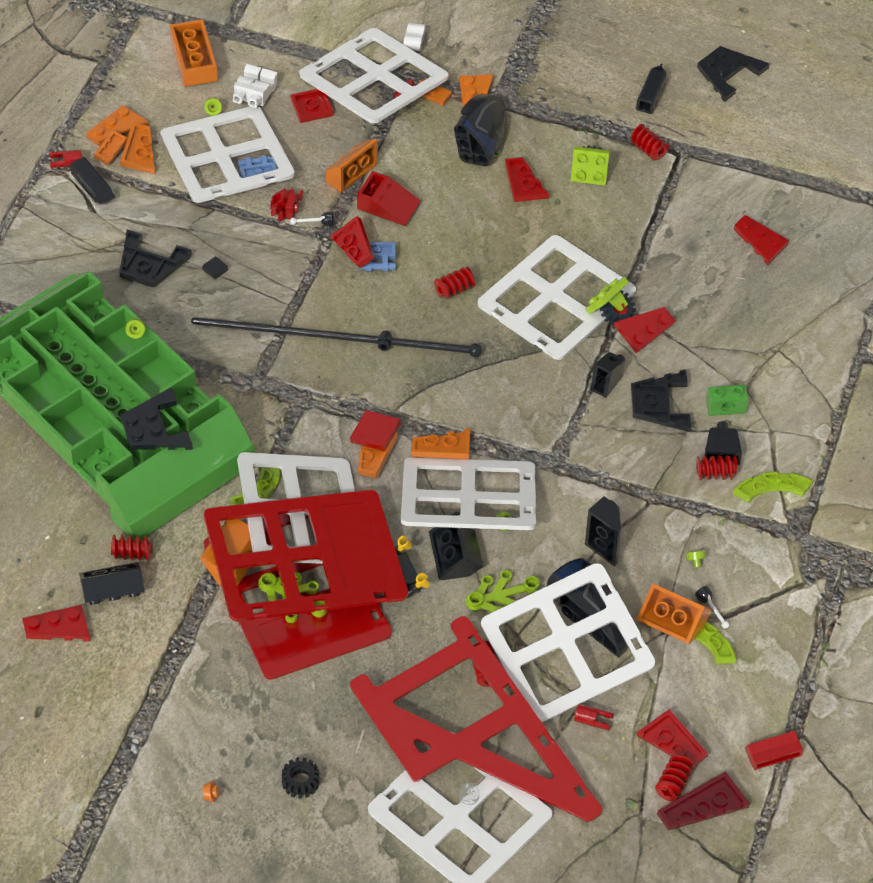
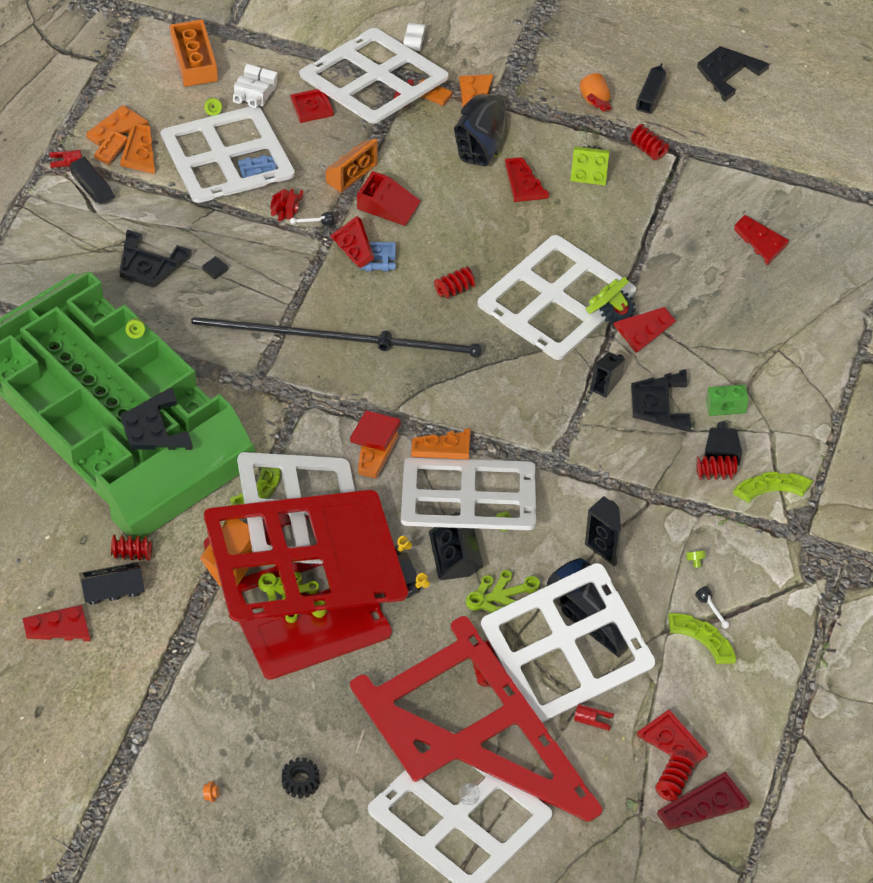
(596, 91): none -> orange piece
(673, 614): orange slope -> none
(774, 750): red piece -> none

